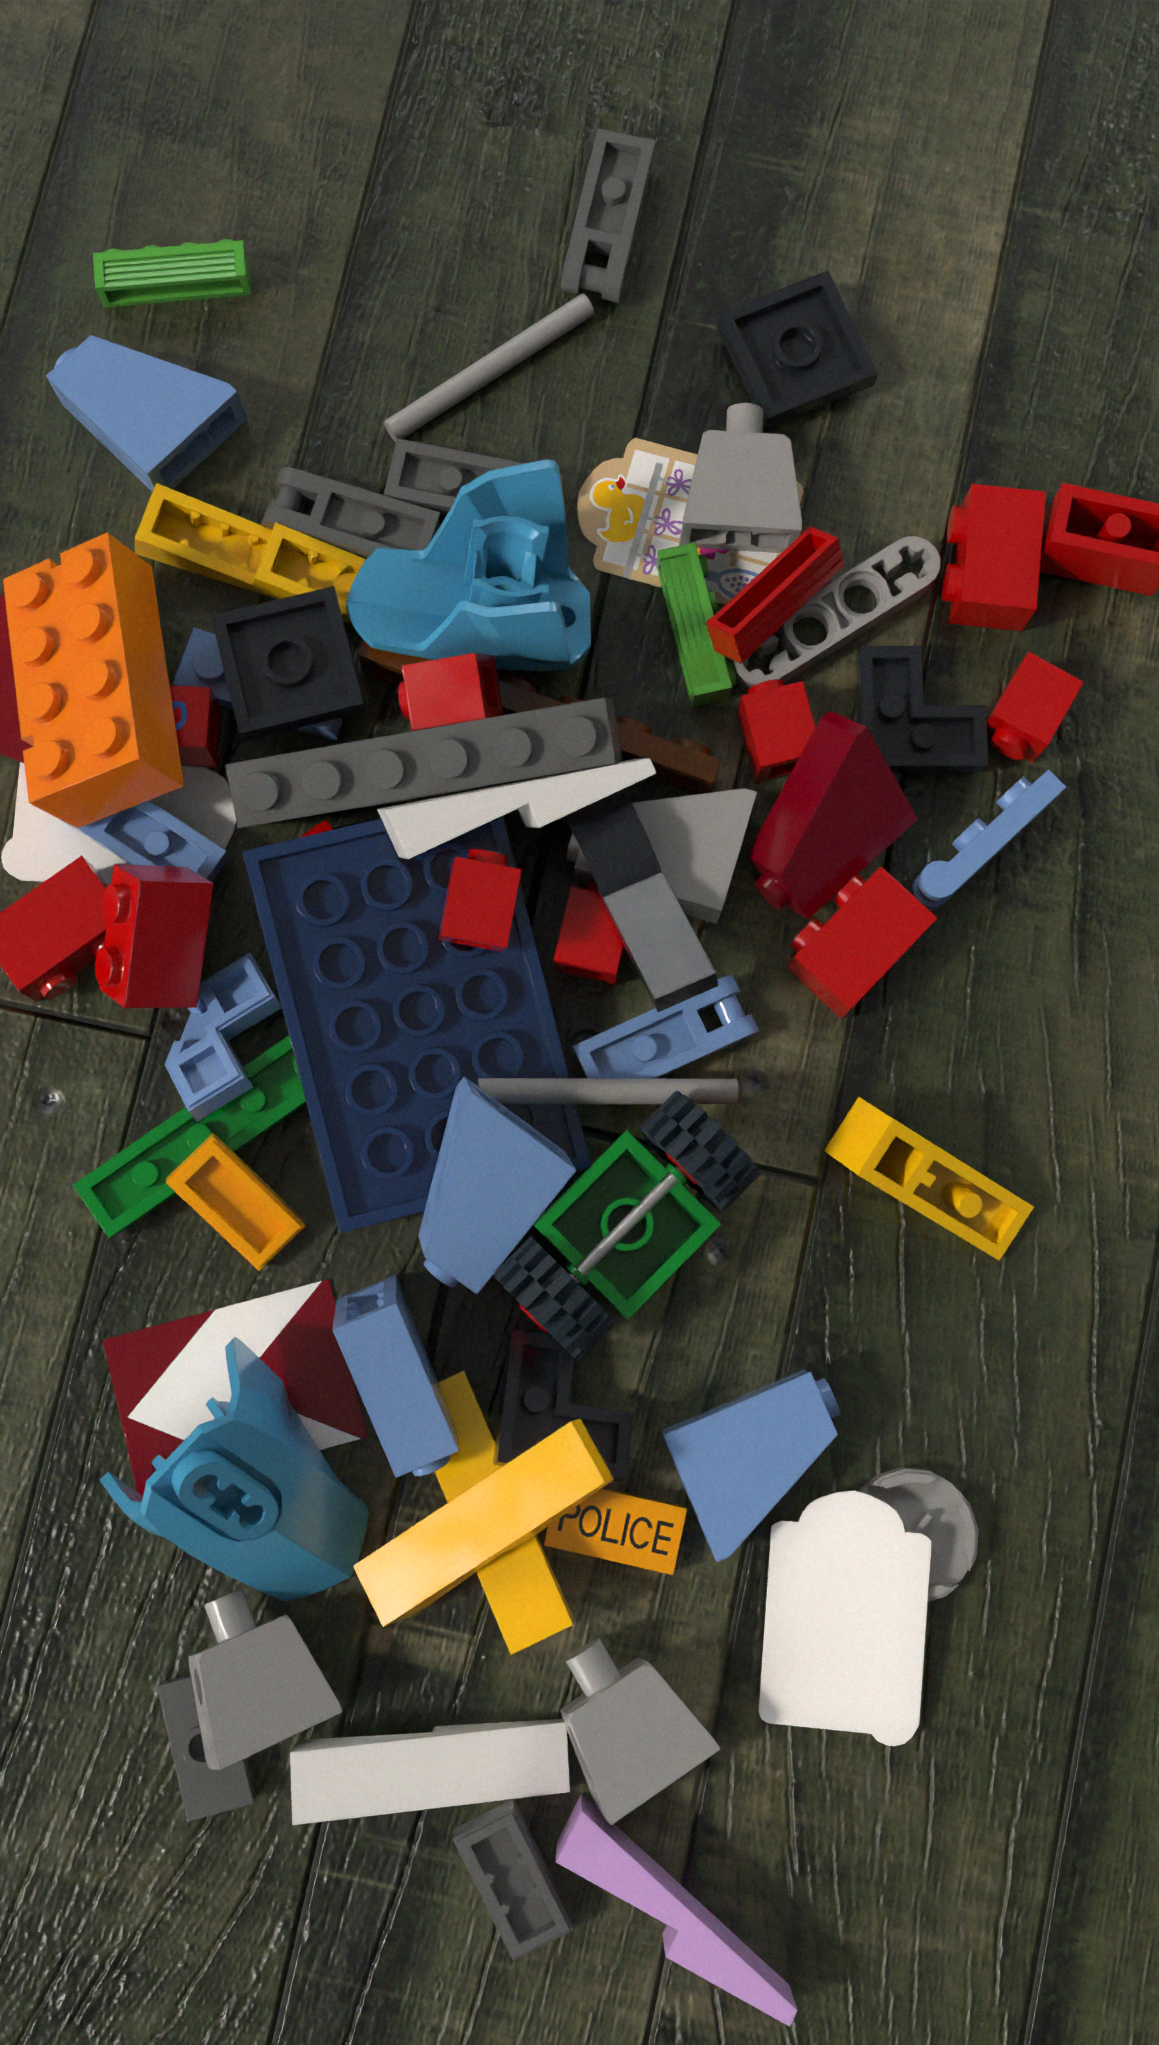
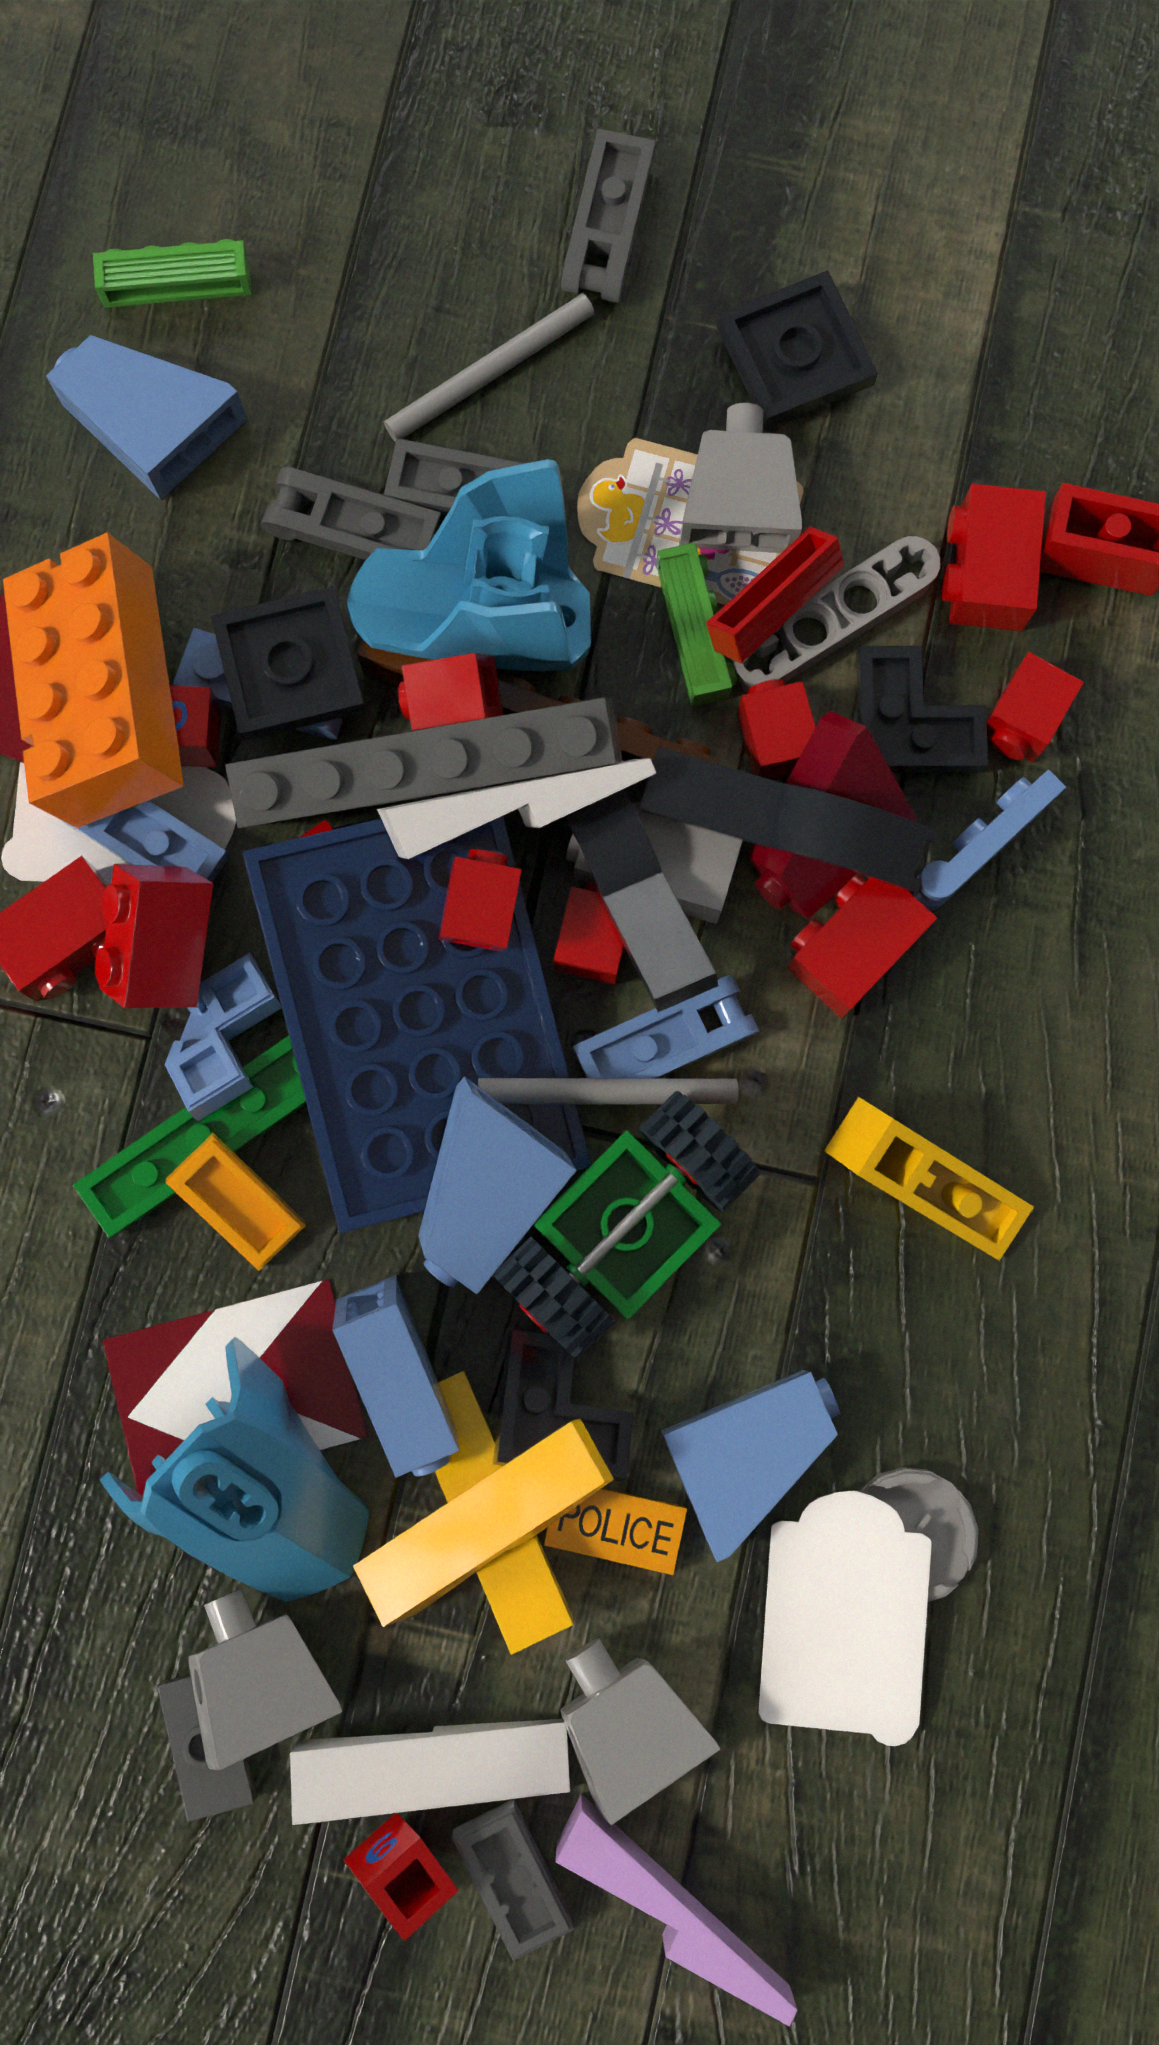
(241, 552): yellow slope -> none
(401, 1875): none -> red brick
(786, 818): none -> black piece

